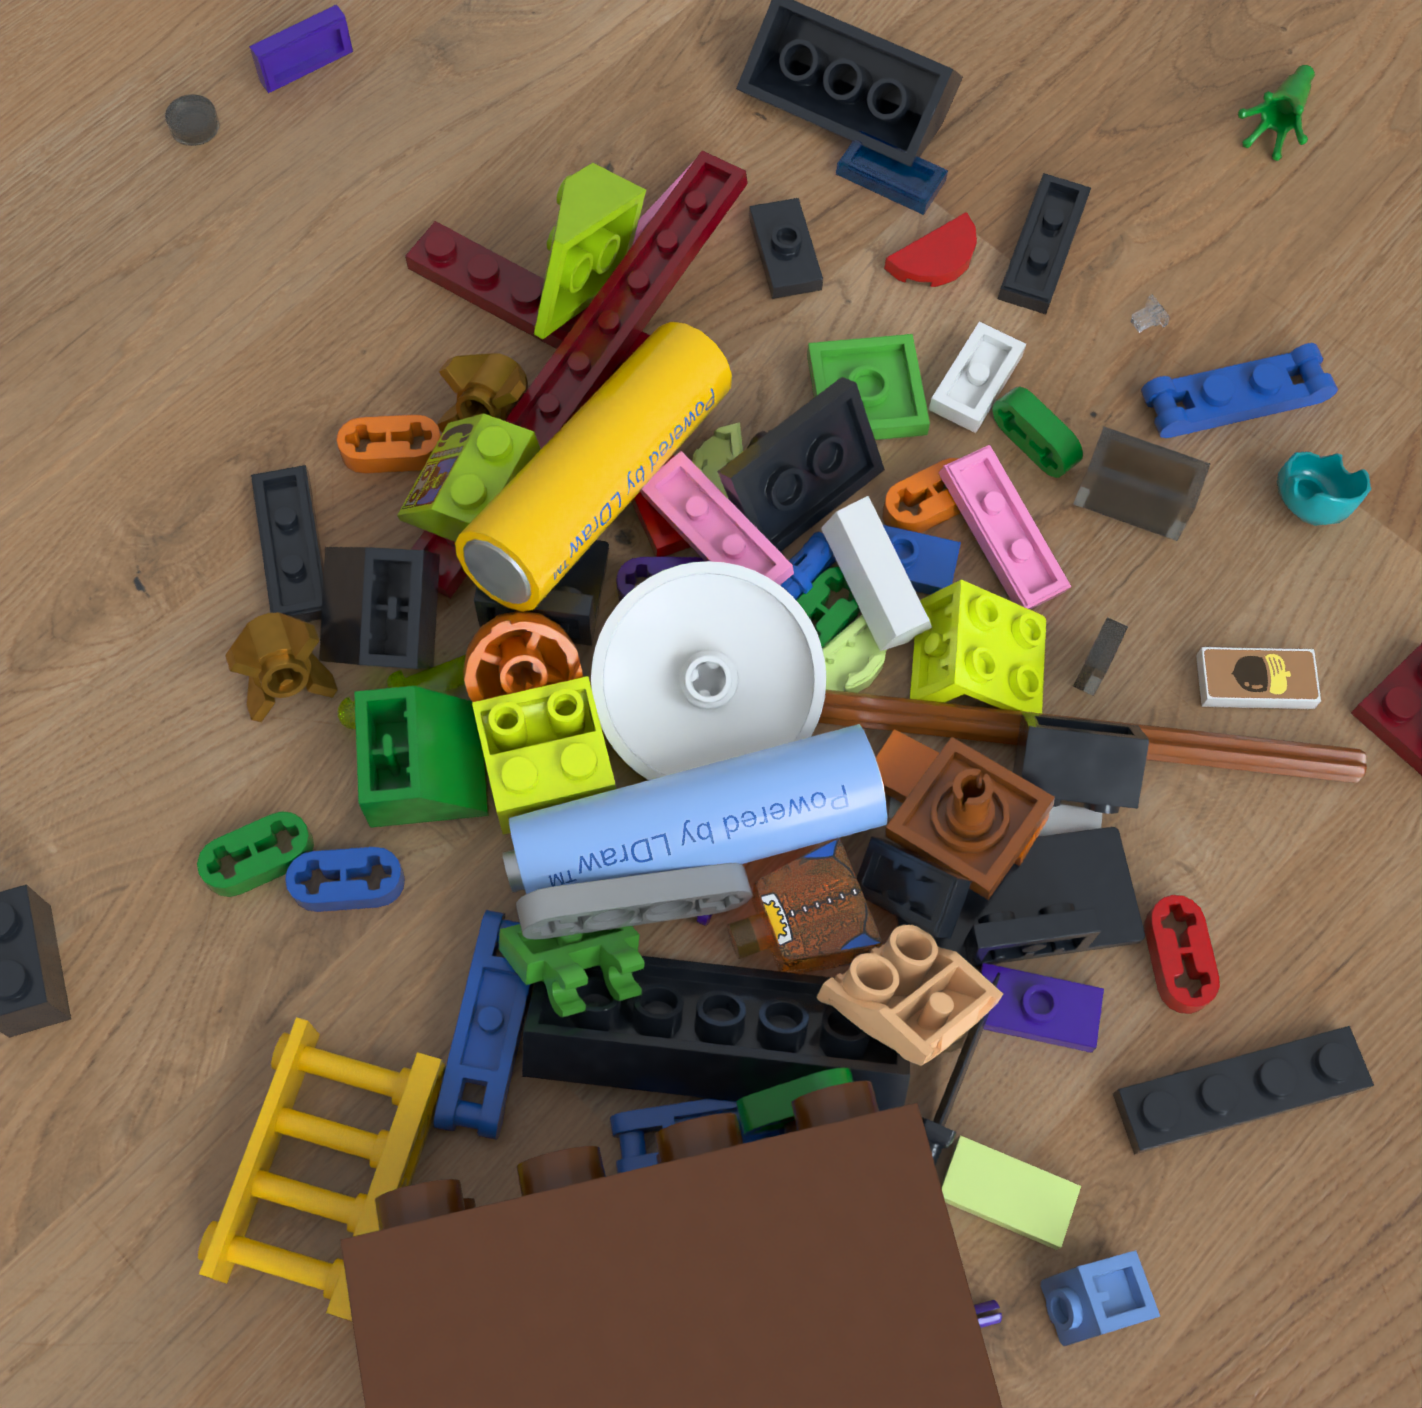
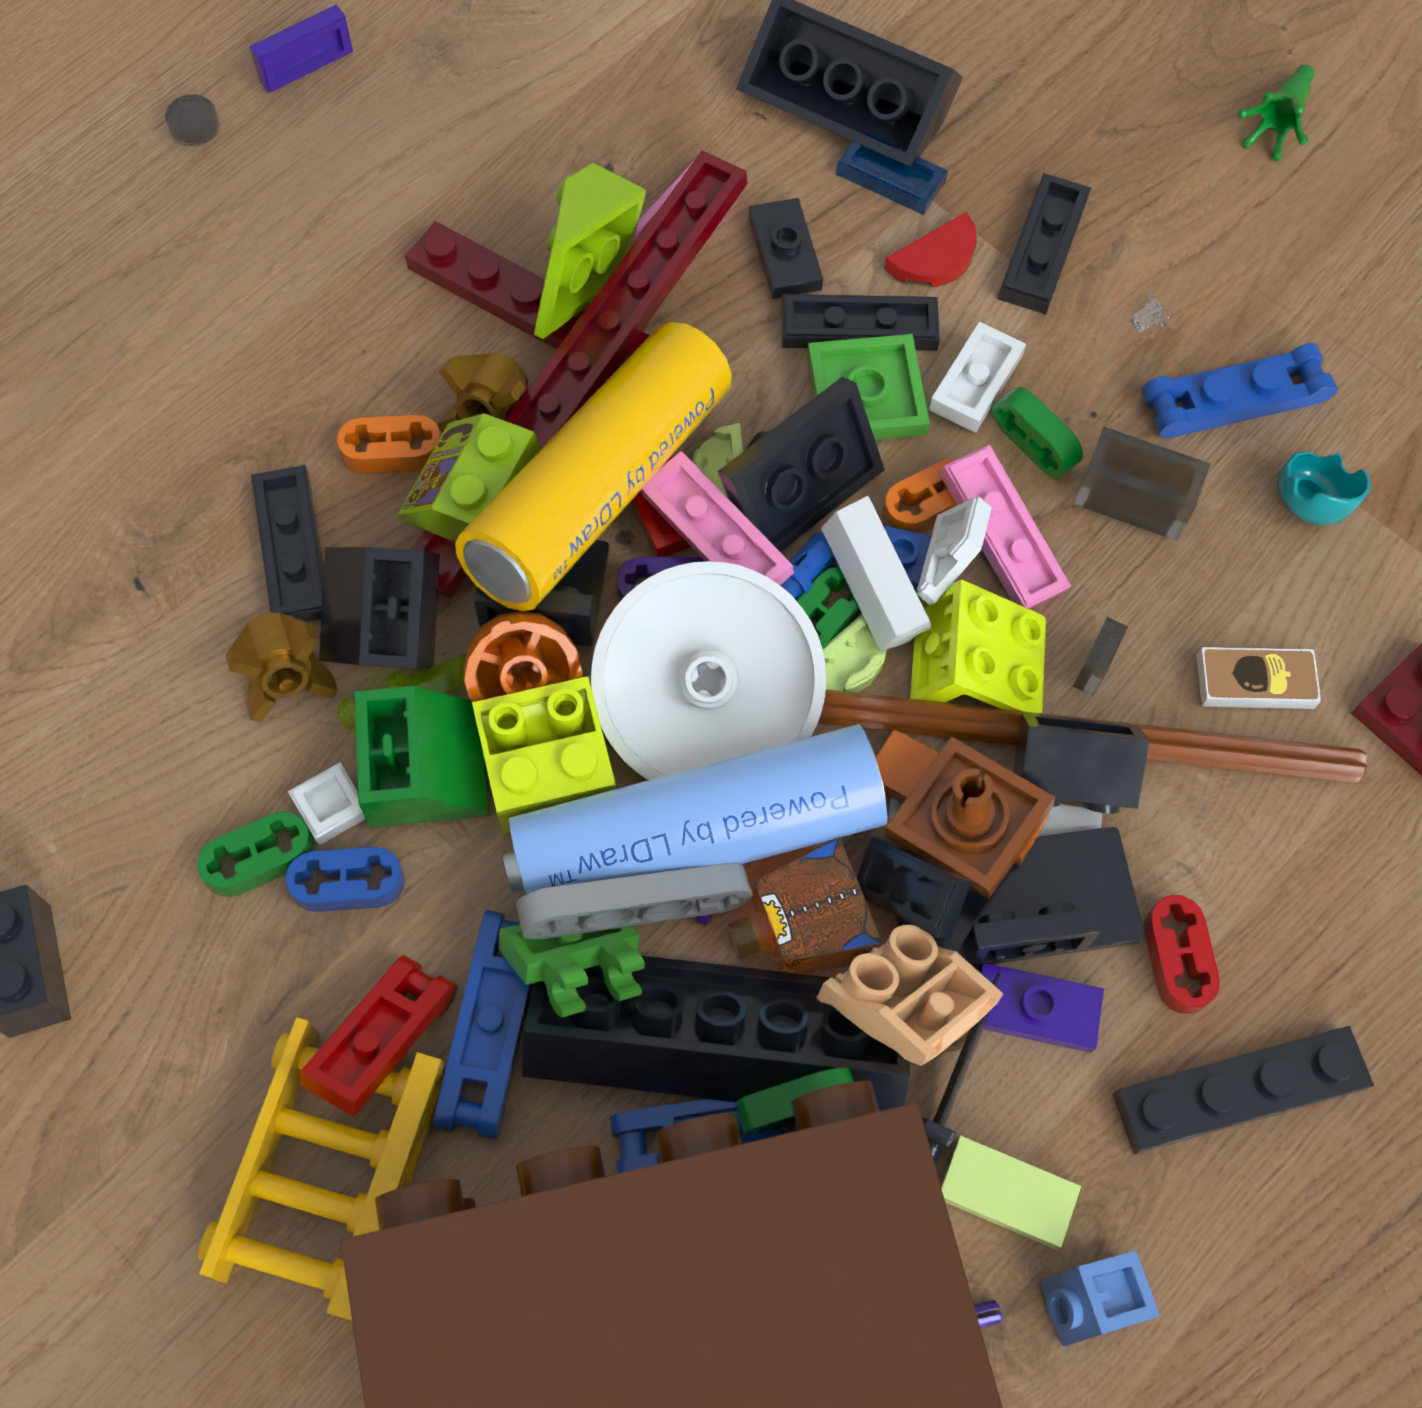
(328, 803): none -> white tile
(376, 1035): none -> red plate
(846, 317): none -> black tile
(952, 547): none -> white tile

